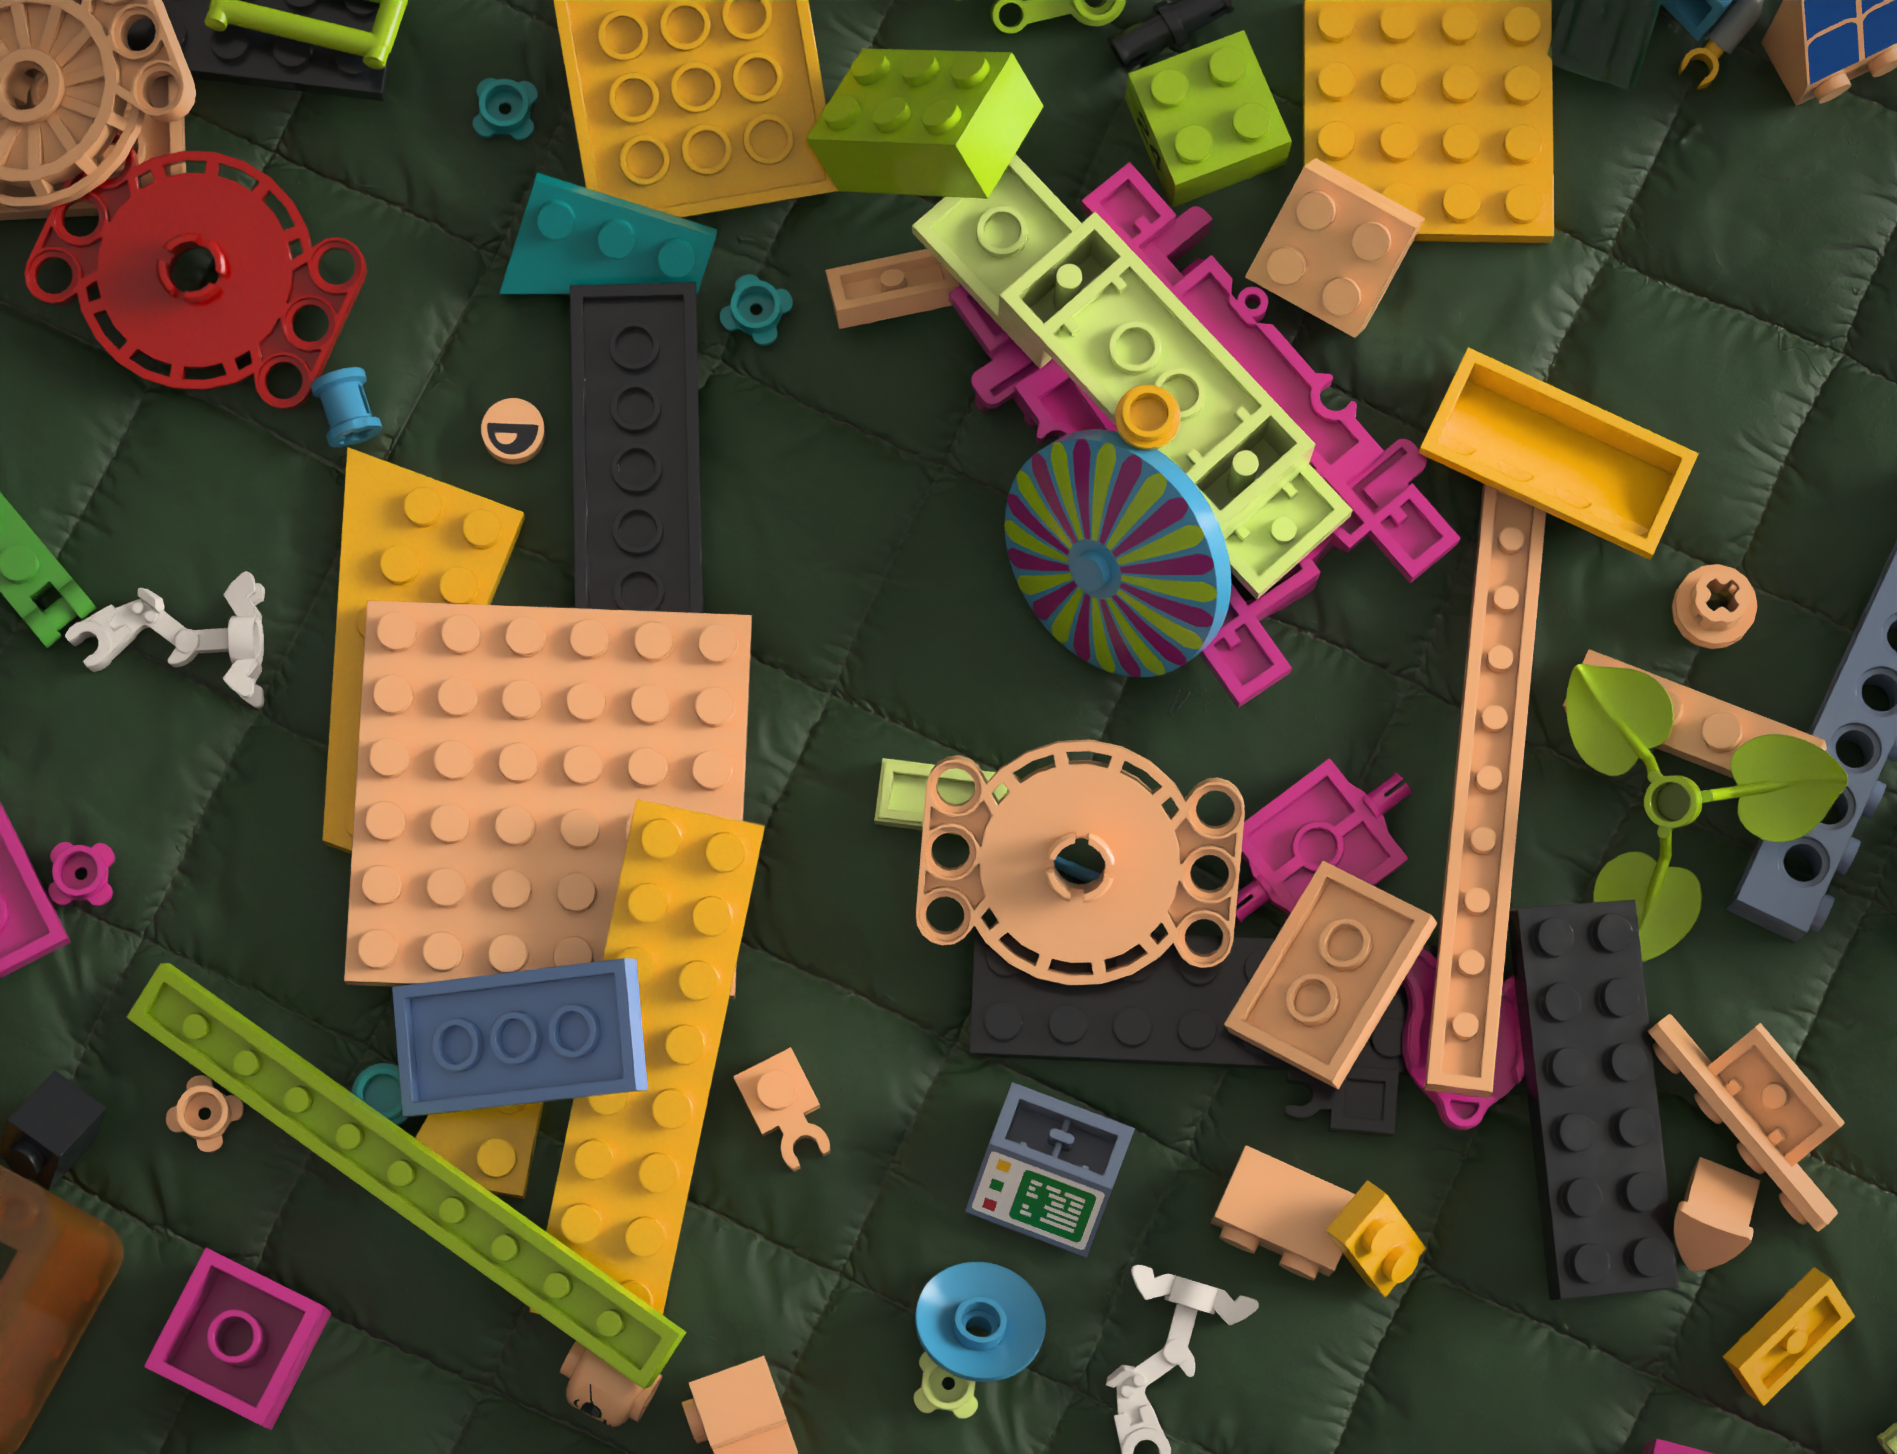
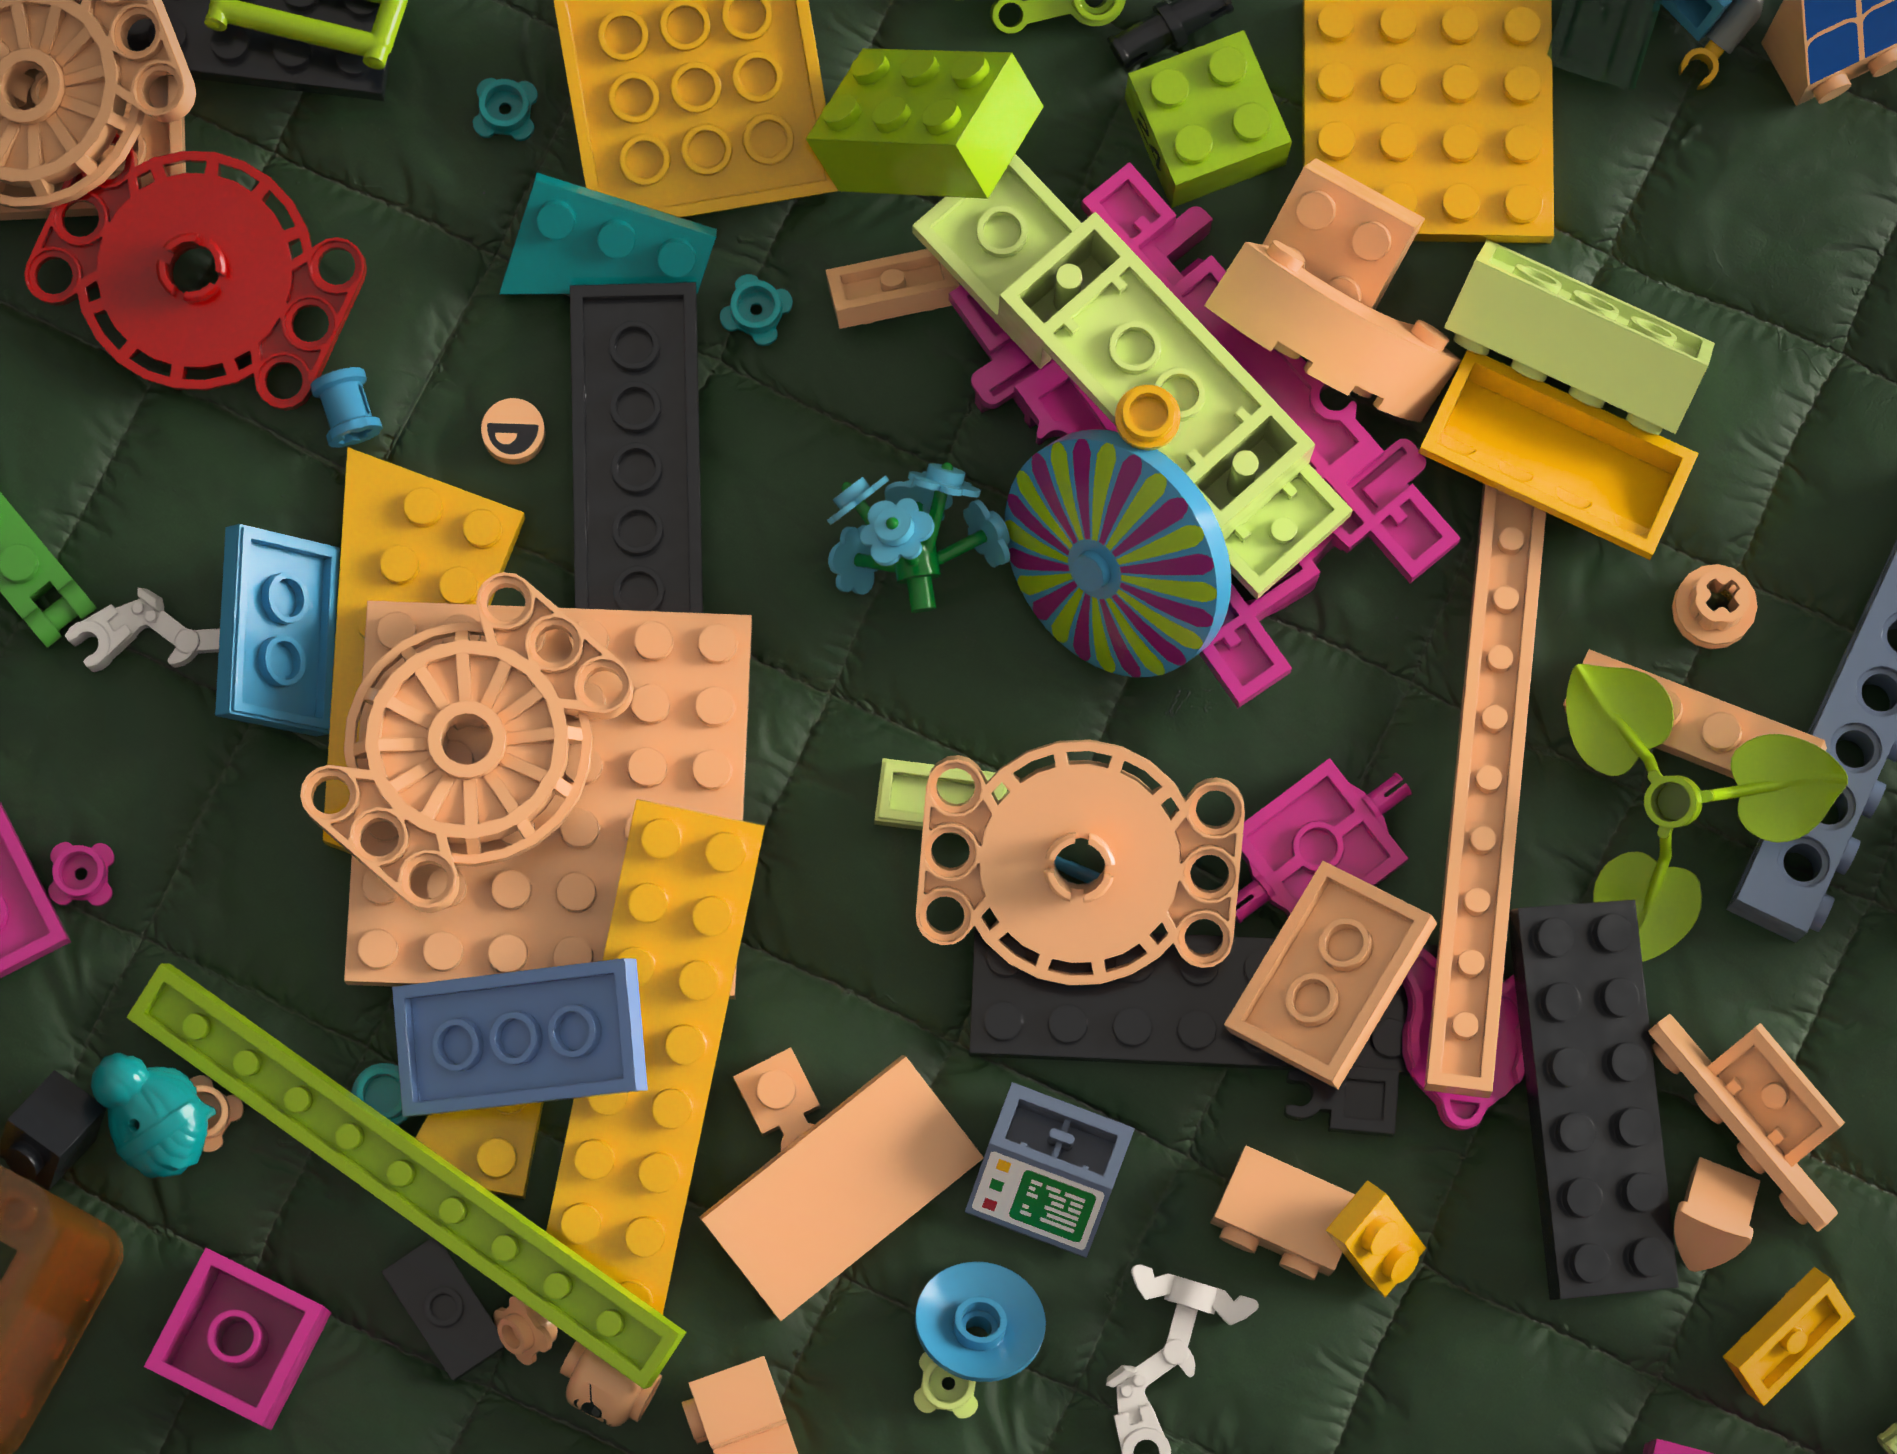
(163, 1104): none -> teal piece
(277, 630): none -> dark azure tile
(444, 1308): none -> black plate
(461, 686): none -> light nougat piece
(524, 1331): none -> light nougat plate
(841, 1187): none -> light nougat tile
(905, 531): none -> medium azure plant
(1344, 340): none -> light nougat brick
(1580, 338): none -> yellowish green slope

